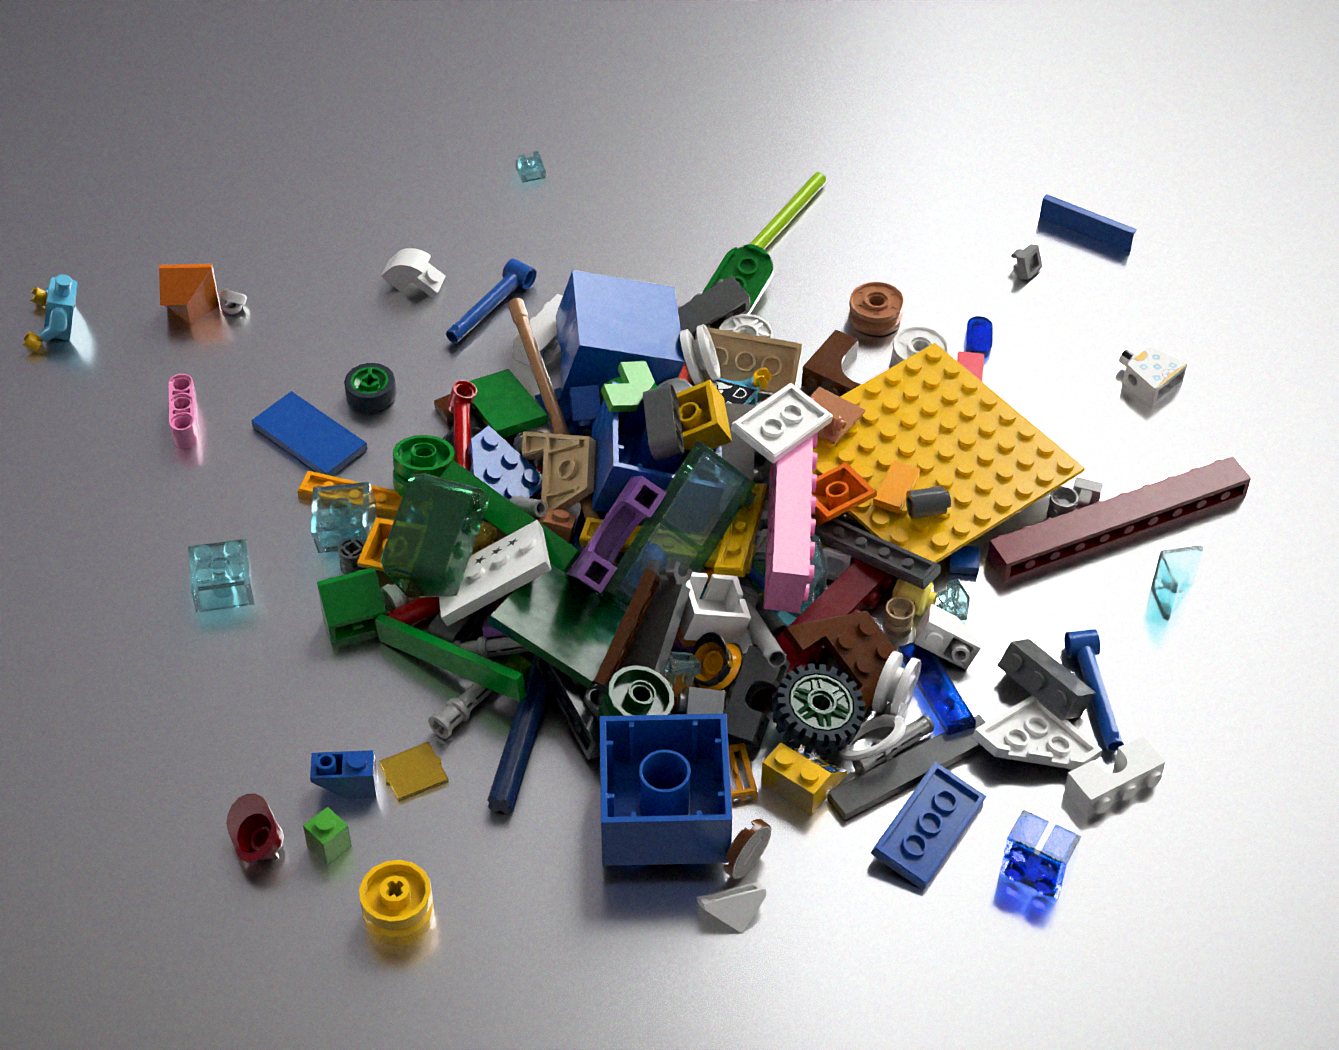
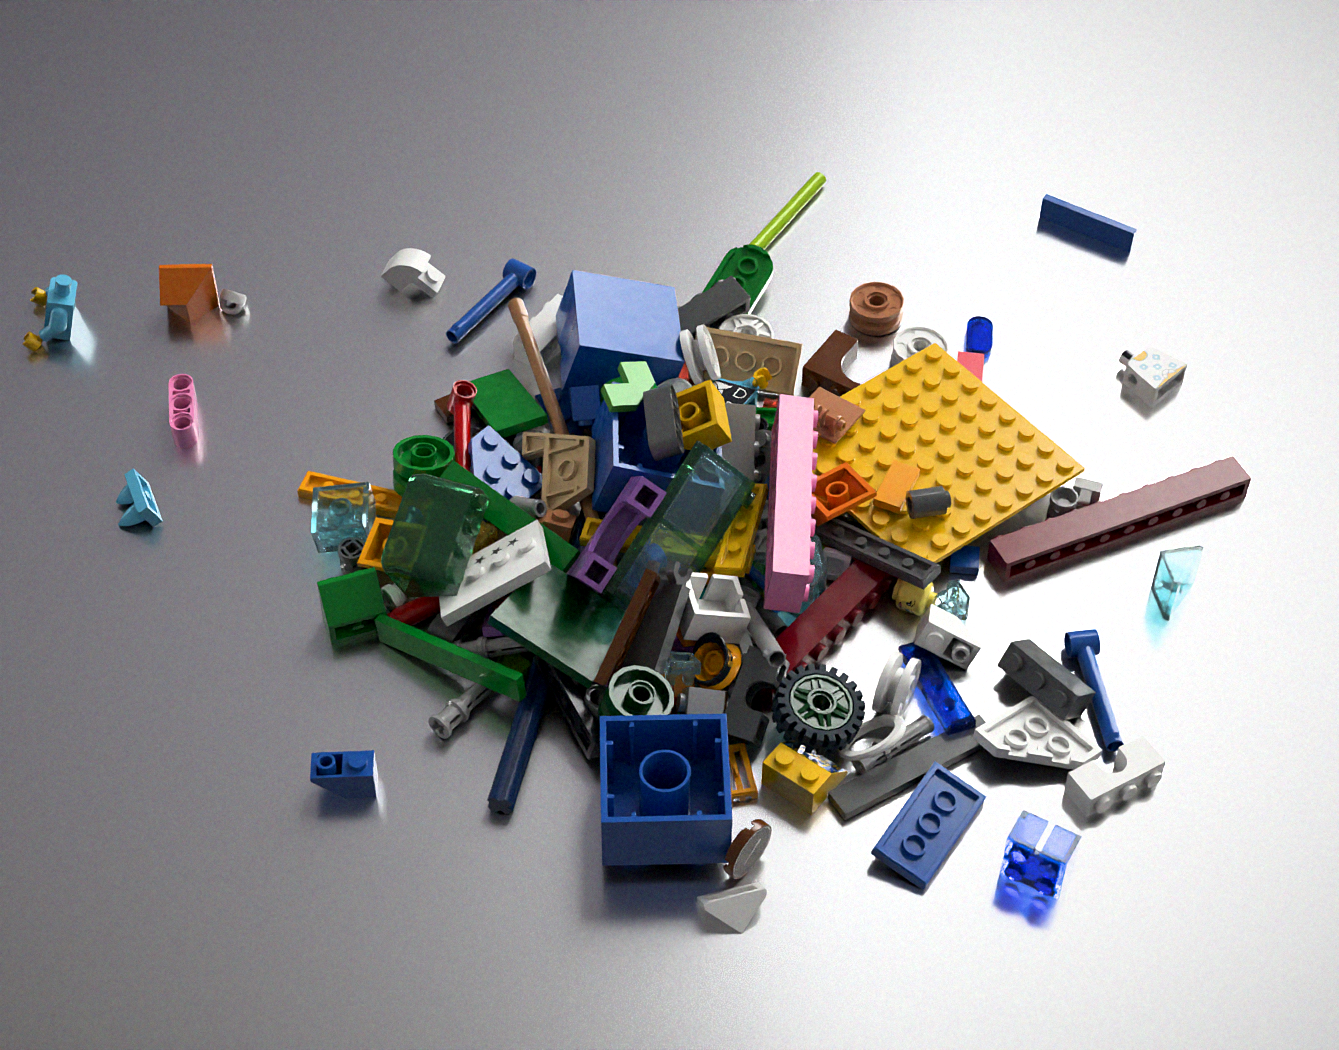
(144, 506): none -> medium azure tile
(221, 575): clear light blue brick -> none
(254, 829): dark red piece -> none
(309, 434): blue tile -> none
(327, 835): bright green brick -> none
(370, 387): black wheel -> none
(396, 902): yellow wheel -> none
(413, 771): clear yellow piece -> none
(530, 168): clear light blue tile -> none
(781, 423): white tile -> none
(853, 642): reddish brown wing -> none
(899, 617): tan wheel -> none
(1028, 261): light grey tile -> none

